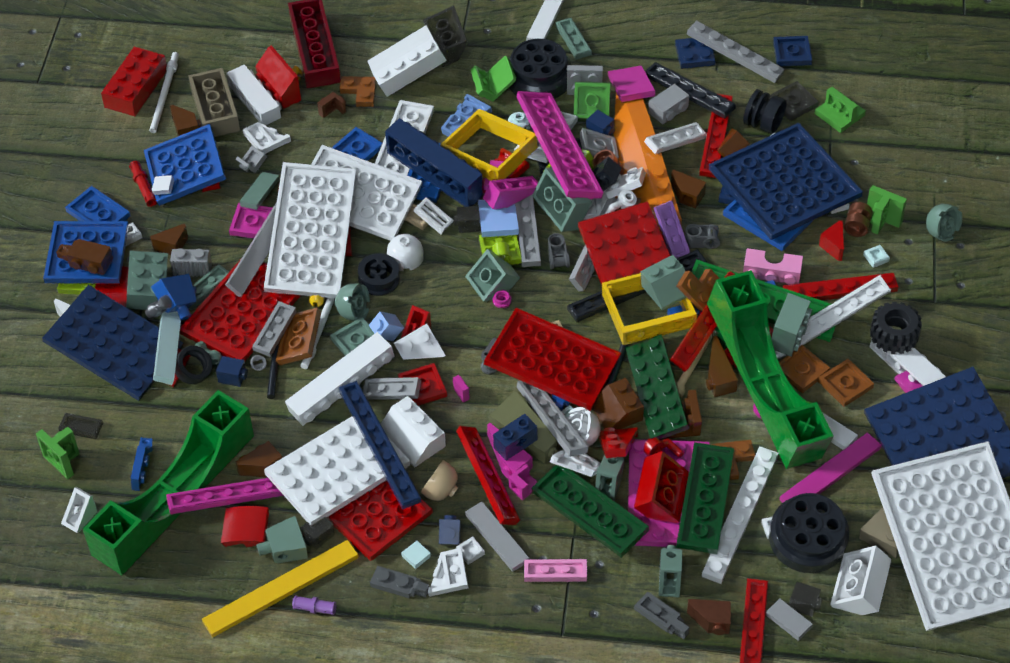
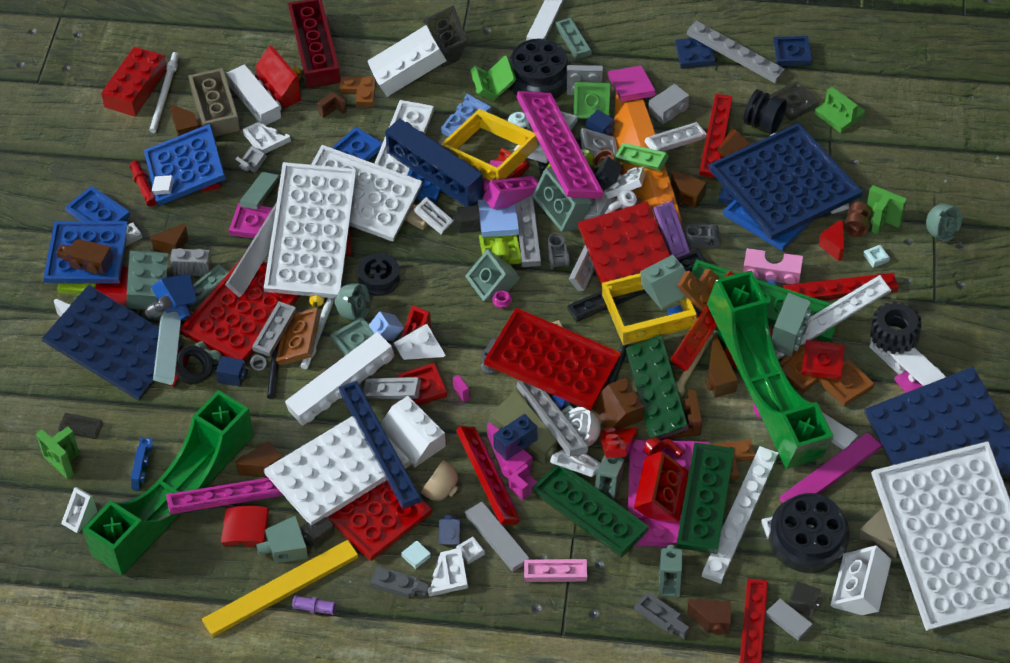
(406, 251): white cylinder -> none
(642, 156): none -> bright green plate
(697, 93): black tile -> none
(823, 360): none -> red plate

